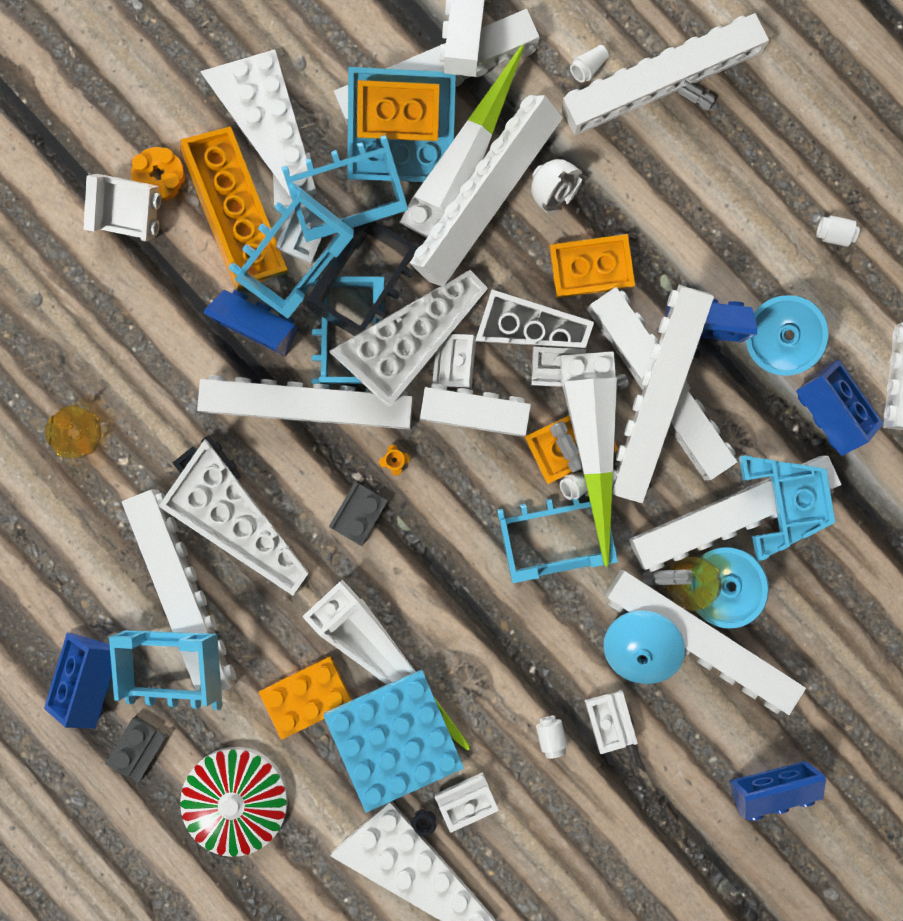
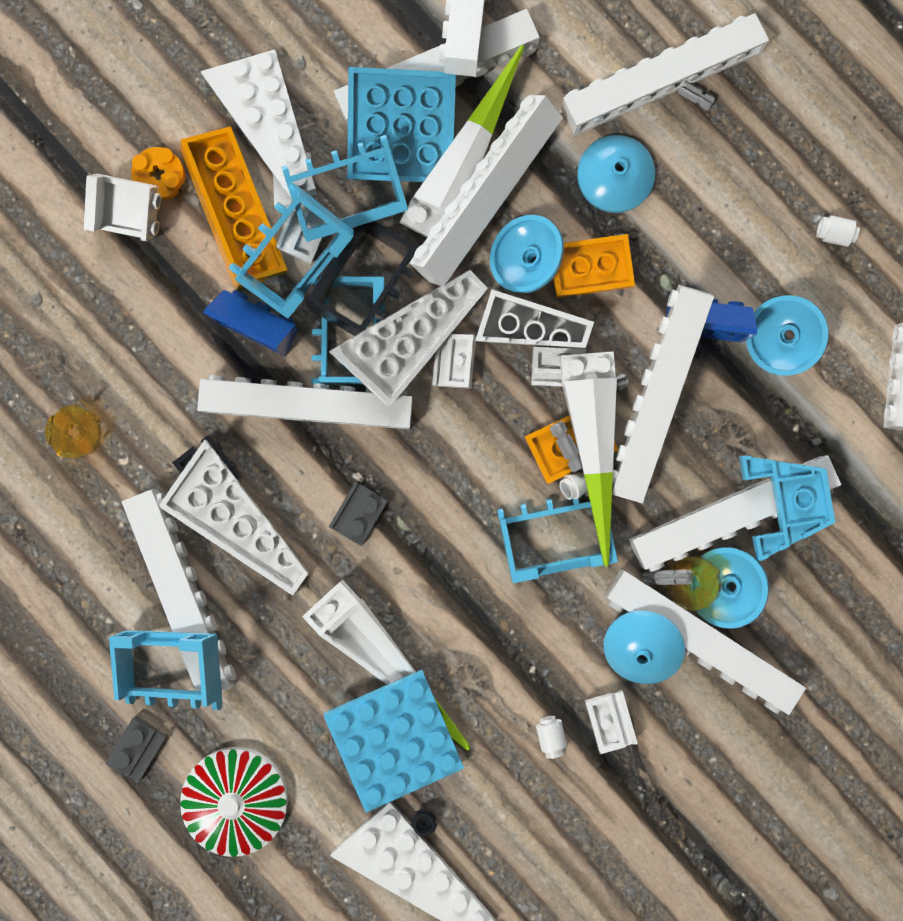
(80, 682): blue slope -> none
(304, 697): light orange plate -> none
(393, 452): light orange plate -> none
(397, 110): light orange plate -> none
(466, 802): white plate -> none
(475, 411): white brick -> none
(518, 245): none -> medium azure dish
(554, 184): white cylinder -> none
(588, 63): white cone -> none
(606, 186): none -> medium azure dish
(633, 345): white brick -> none
(778, 790): blue slope -> none
(839, 408): blue slope -> none

